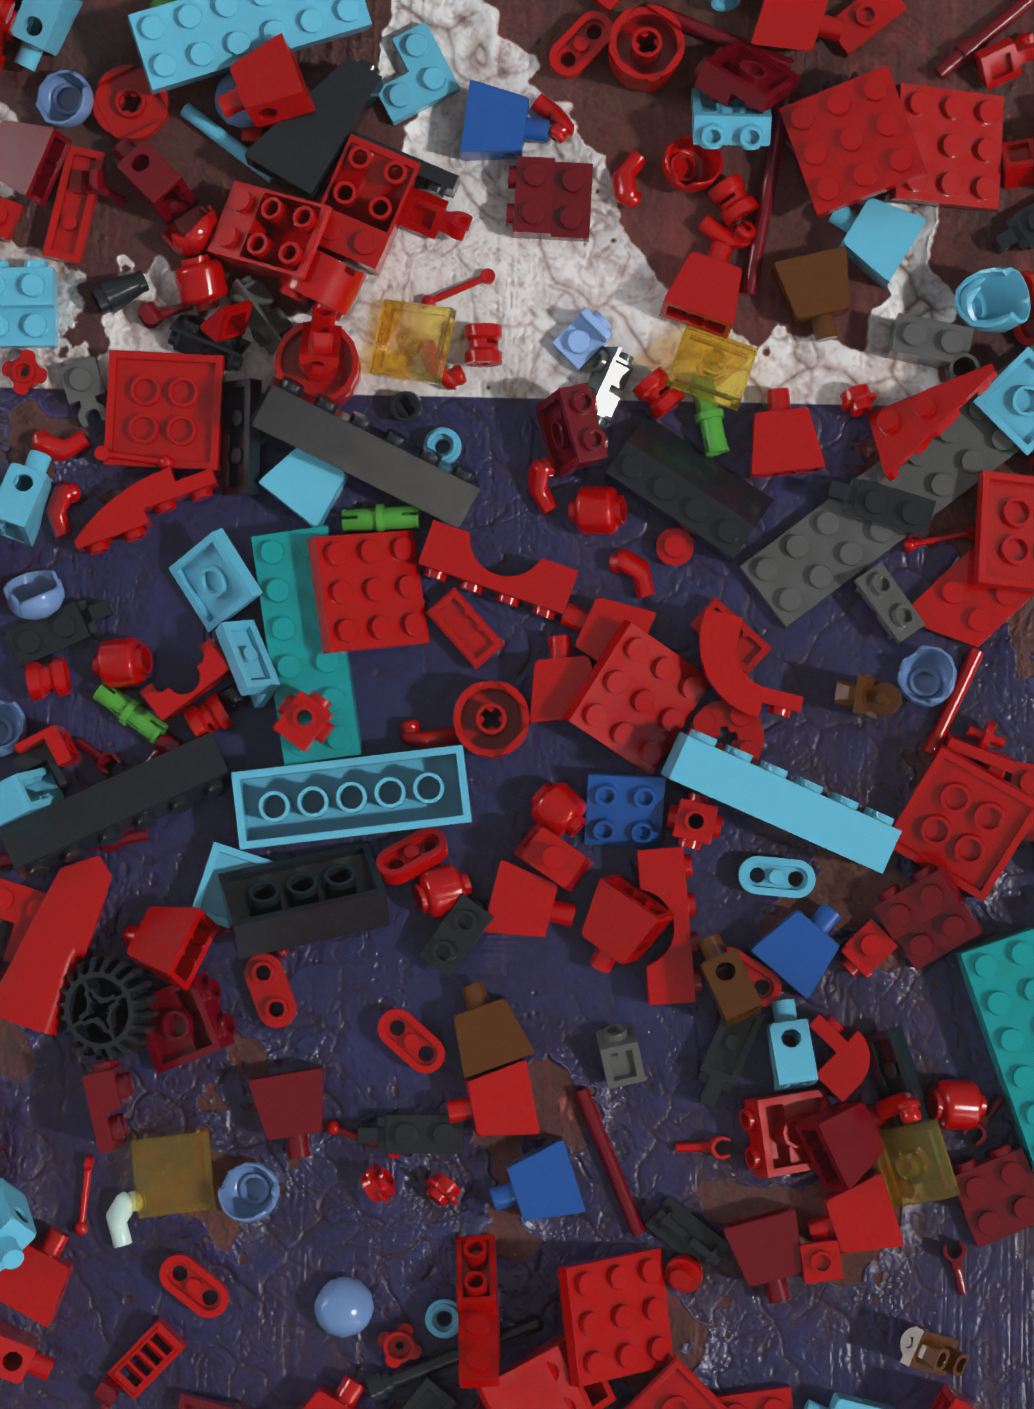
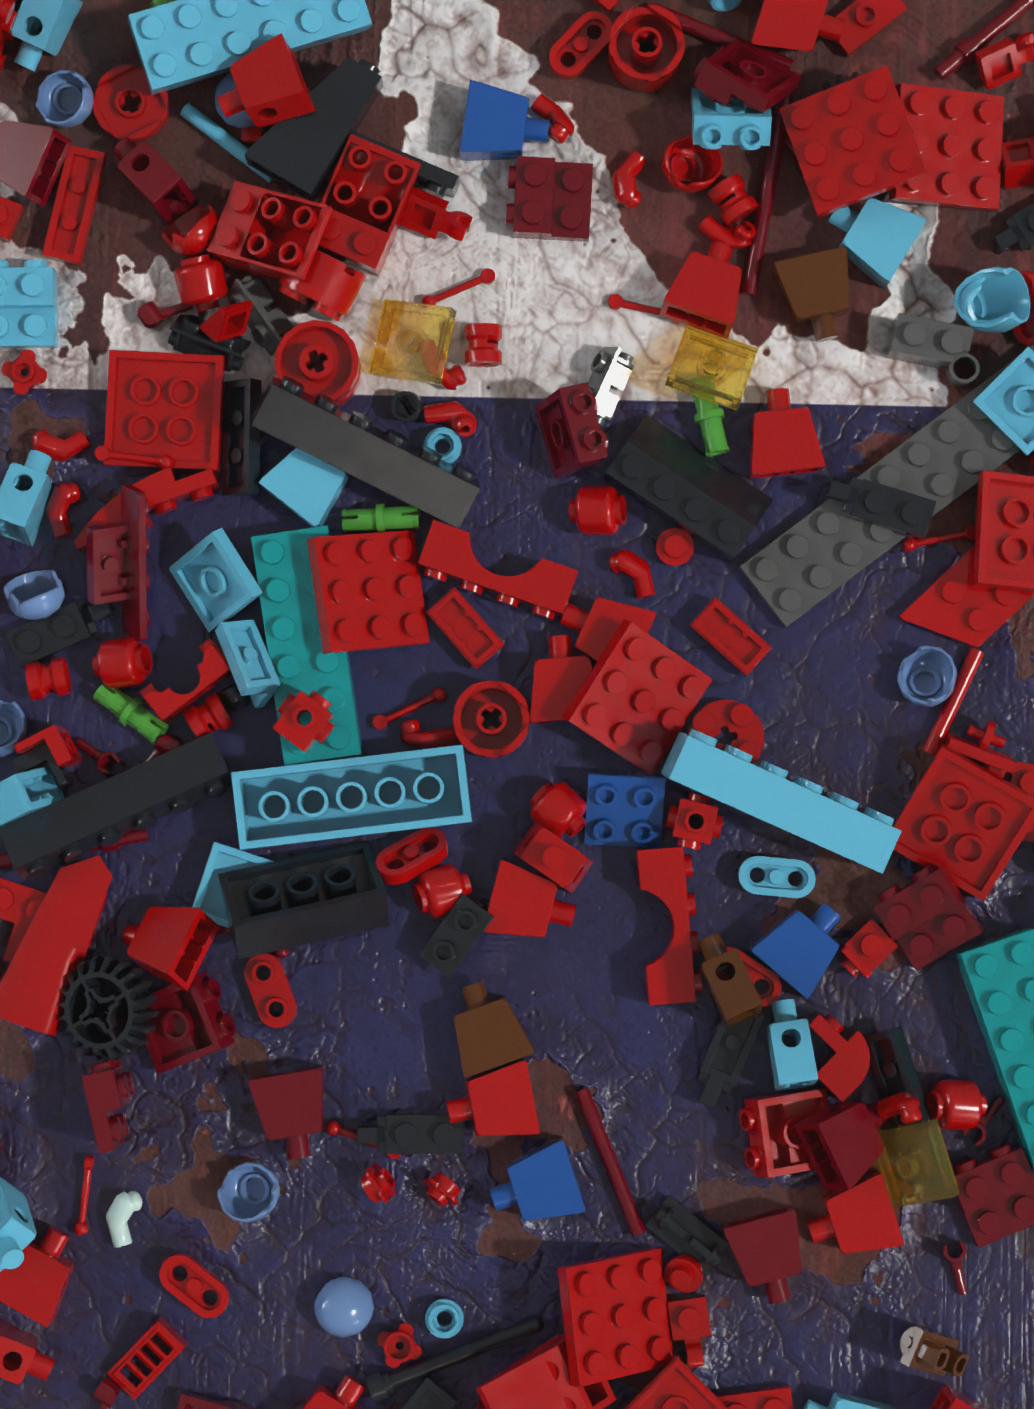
(83, 386): dark grey plate -> none
(93, 183): dark red hand -> none
(118, 291): black cone -> none
(119, 562): none -> dark red bracket
(172, 1174): clear yellow plate -> none
(320, 343): red hips -> none
(380, 721): none -> red hinge
(411, 1040): red plate -> none
(427, 79): medium azure plate -> none
(454, 414): none -> red arm
(478, 1311): red slope -> none
(538, 484): red arm -> none
(583, 338): light blue bracket -> none
(616, 302): none -> red hinge
(620, 1055): dark grey bracket -> none
(622, 922): red torso -> none
(657, 394): red wheel -> none
(689, 1322): none -> red plate
(704, 1147): red hand -> none
(721, 667): red arch -> none
(821, 1261): red bracket -> none
(857, 400): red plate -> none
(868, 697): reddish brown hips -> none
(889, 603): dark grey hinge -> none
(916, 420): red wing -> none

